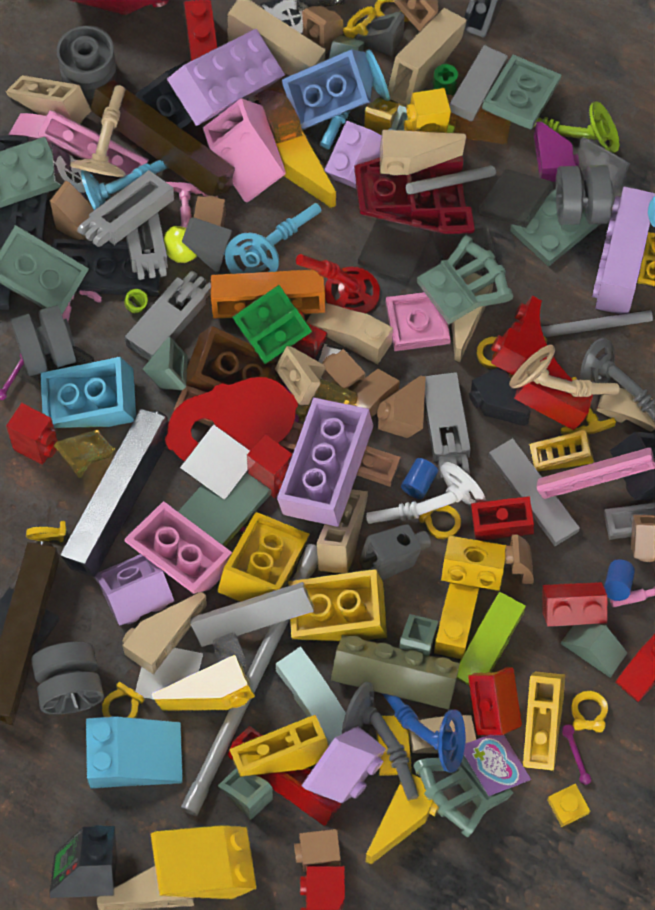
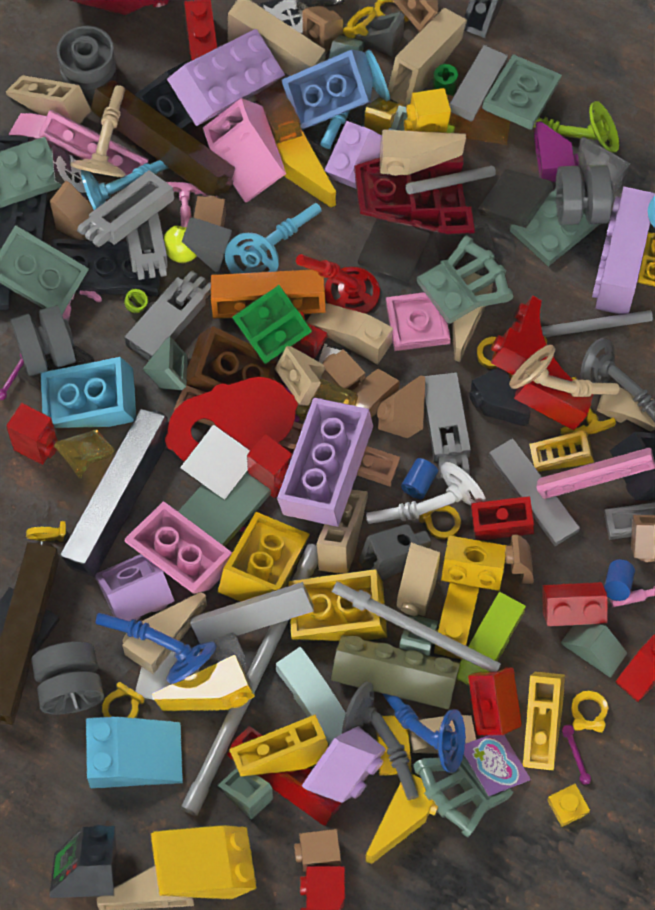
(186, 657): none -> blue dish
(362, 600): none -> light grey bar
(418, 580): none -> tan slope

